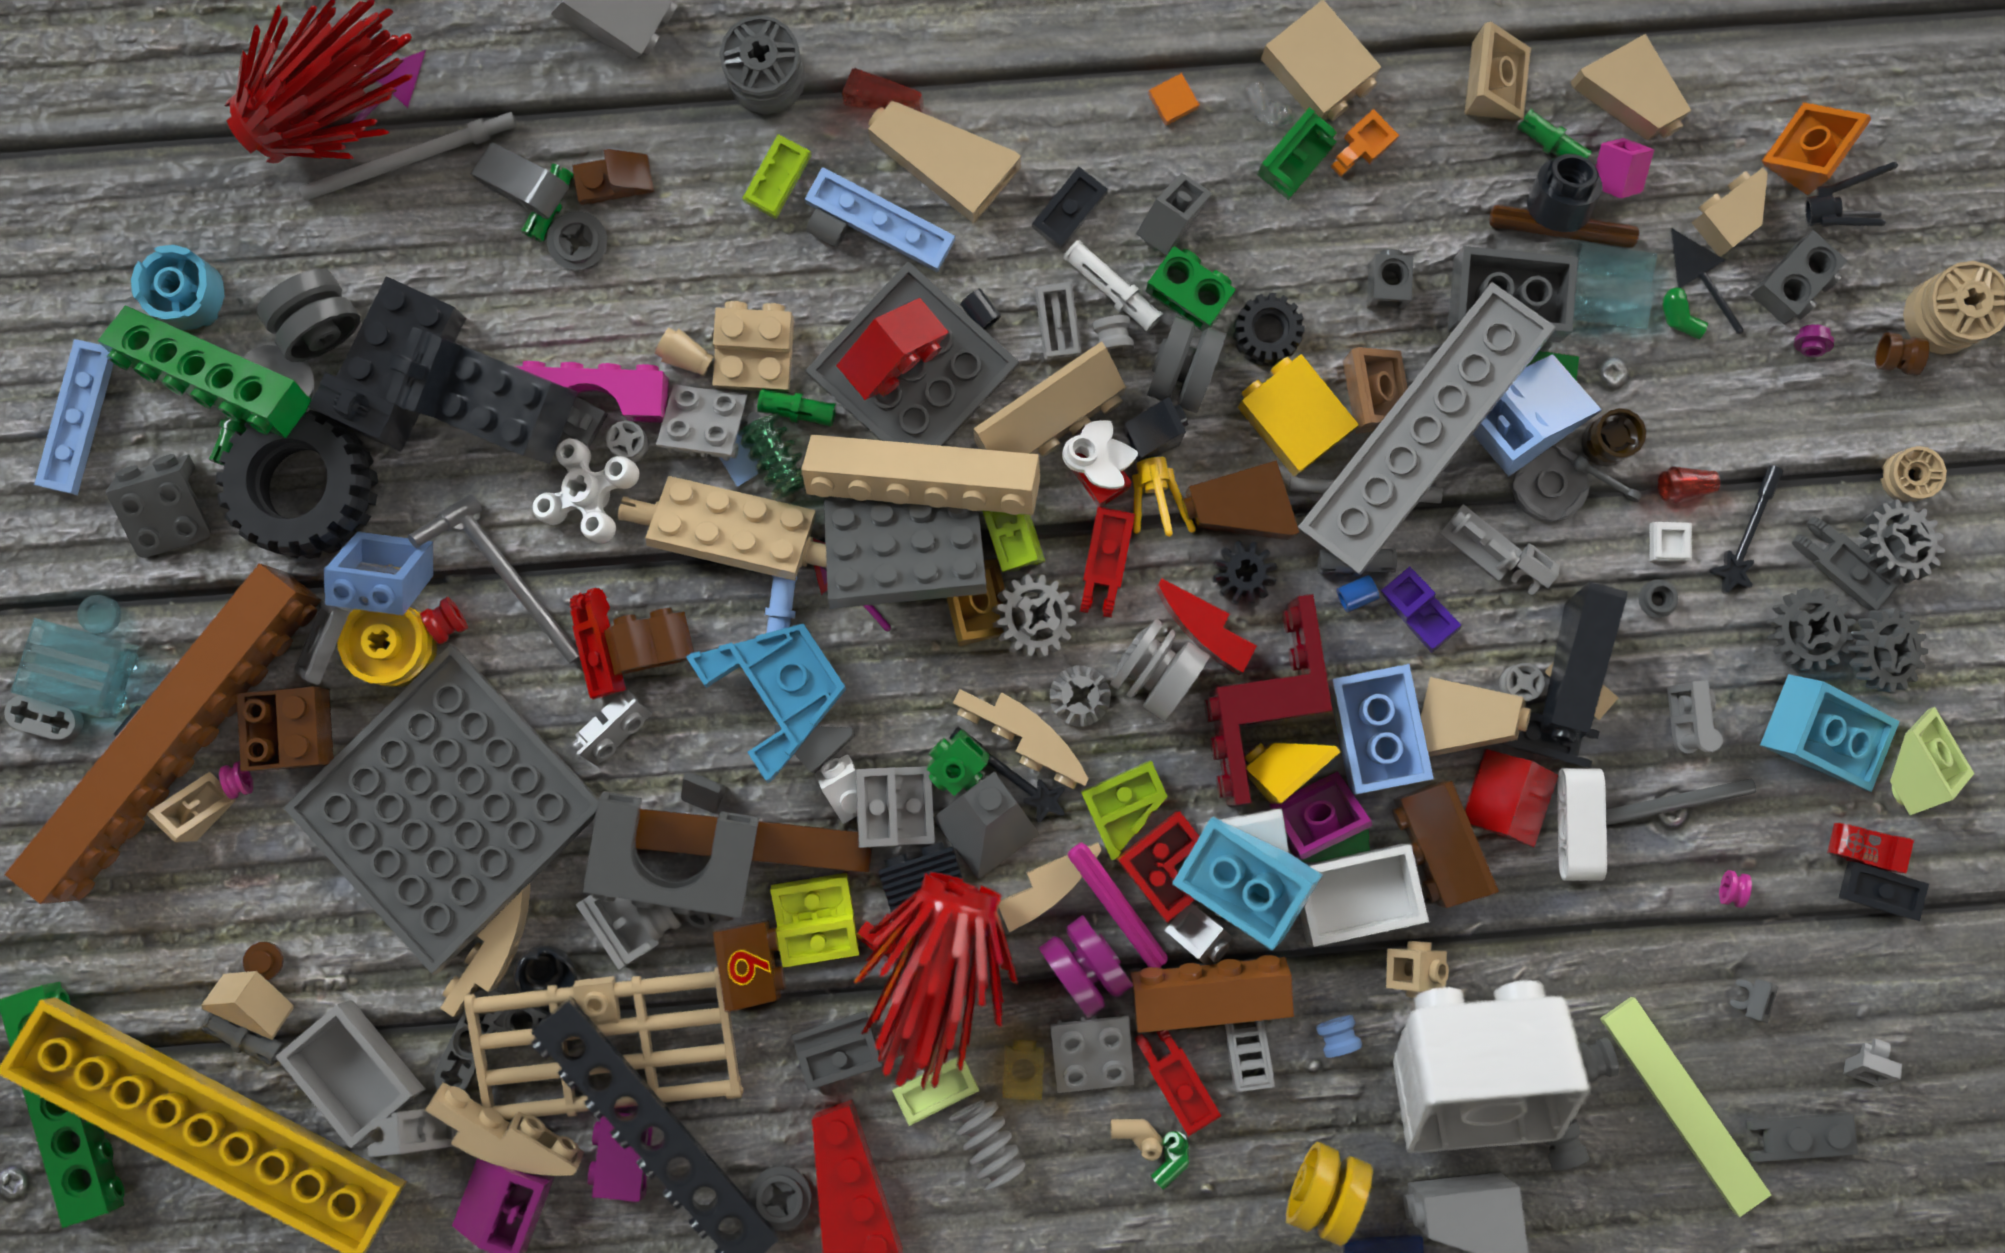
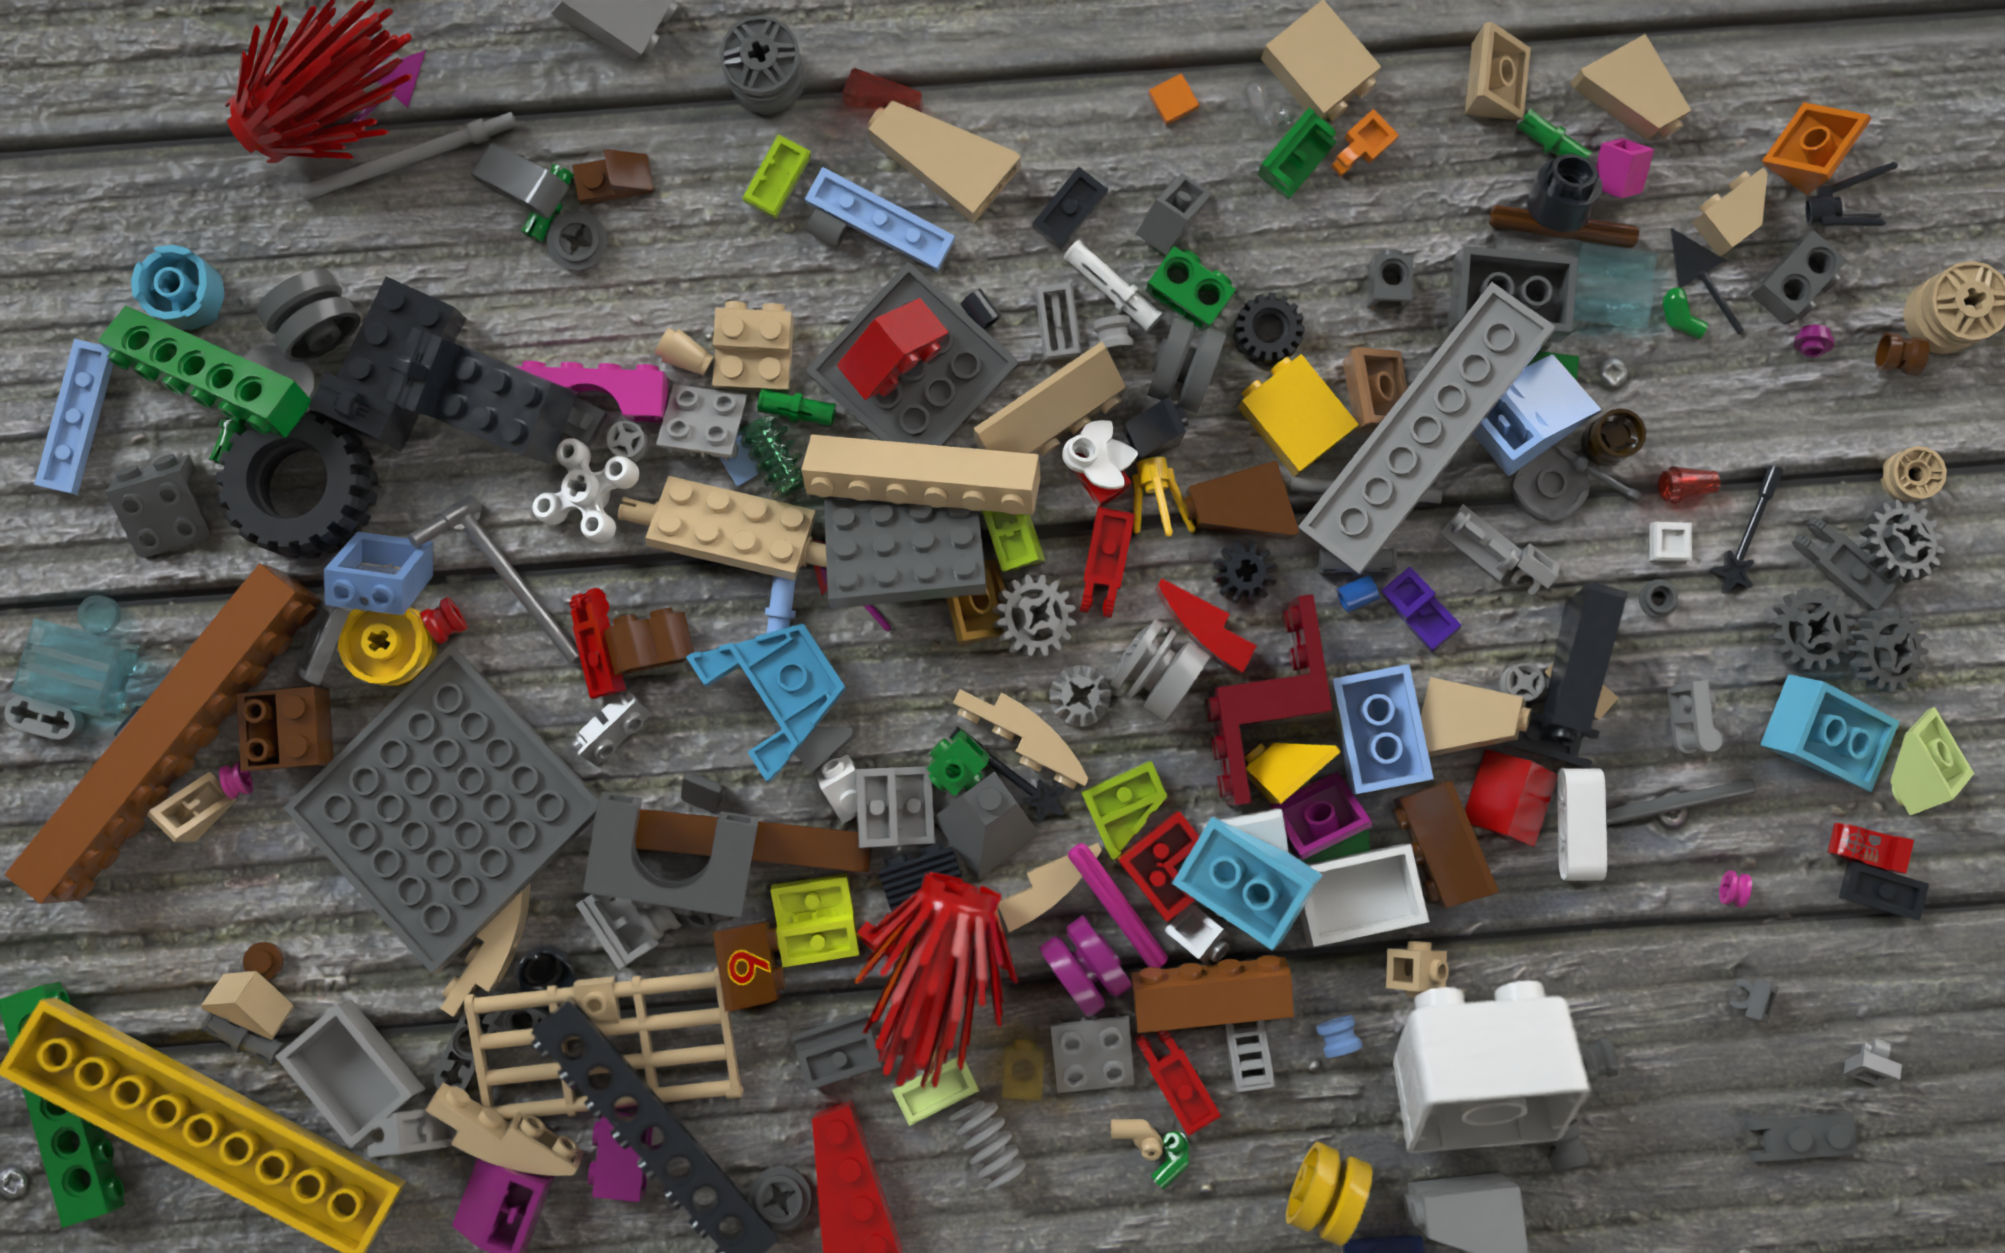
(1685, 1106): yellowish green tile -> none

